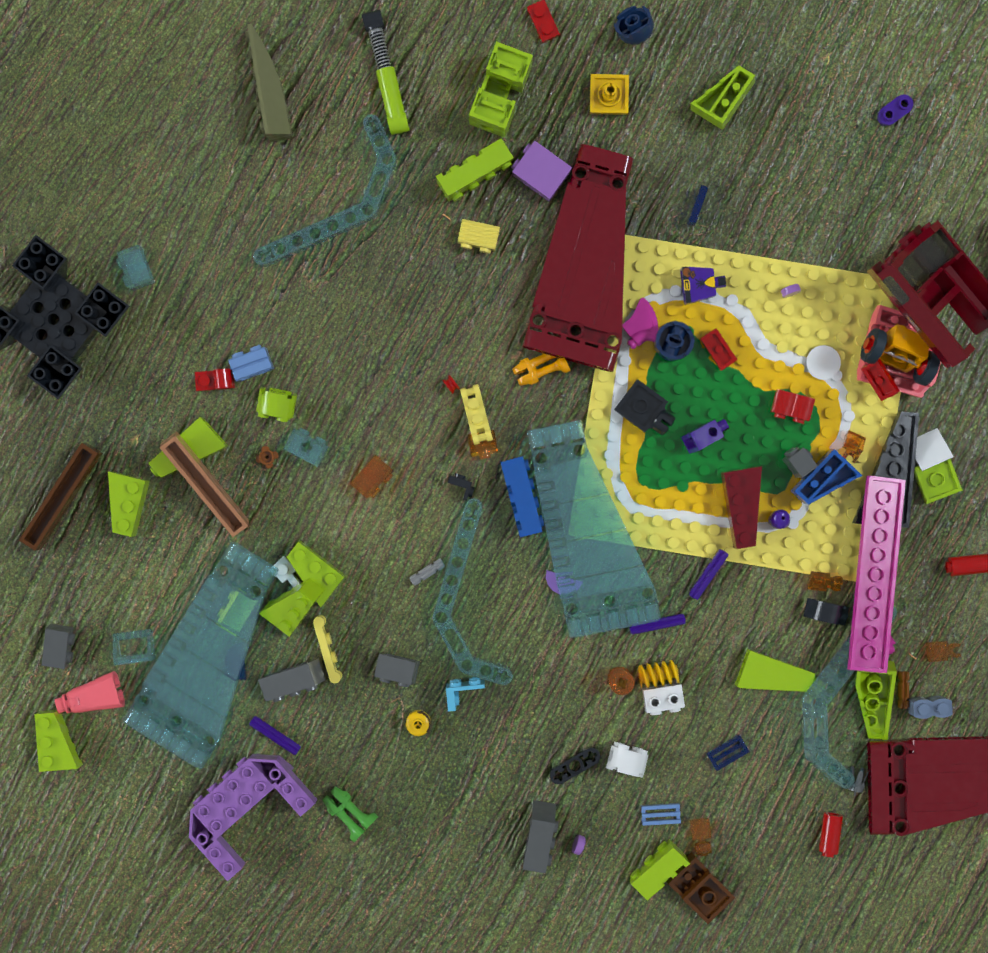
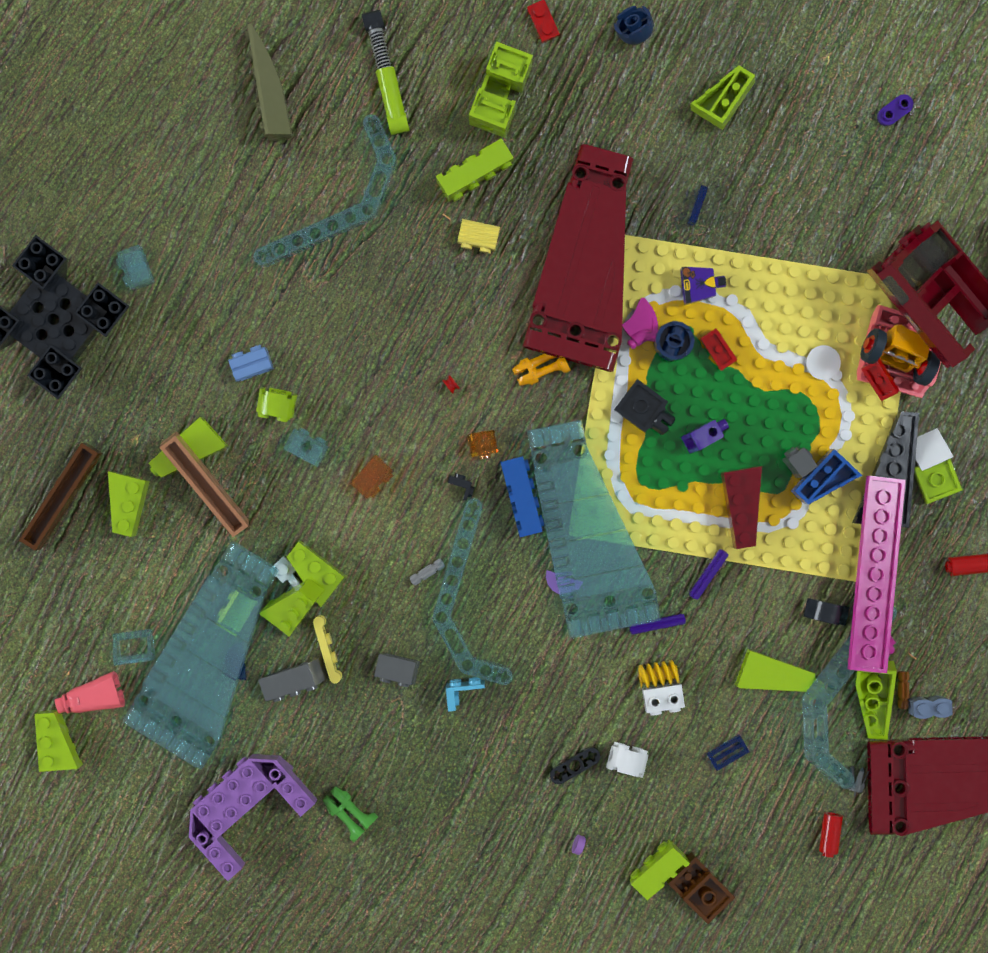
(58, 646): dark grey brick -> none
(214, 380): red plate -> none
(261, 458): dark orange plate -> none
(274, 735): dark purple axle -> none
(419, 716): yellow head -> none
(476, 414): light yellow plate -> none
(540, 837): dark grey wedge -> none
(541, 170): medium lavender brick -> none
(609, 94): yellow plate -> none
(628, 681): clear orange piece -> none
(677, 820): medium blue tile -> none
(700, 831): clear orange plate -> none
(779, 519): dark purple piece -> none
(790, 290): medium lavender tile -> none
(792, 405): red brick -> none
(821, 581): clear orange plate -> none
(853, 444): clear orange plate -> none
(939, 651): clear orange plate -> none

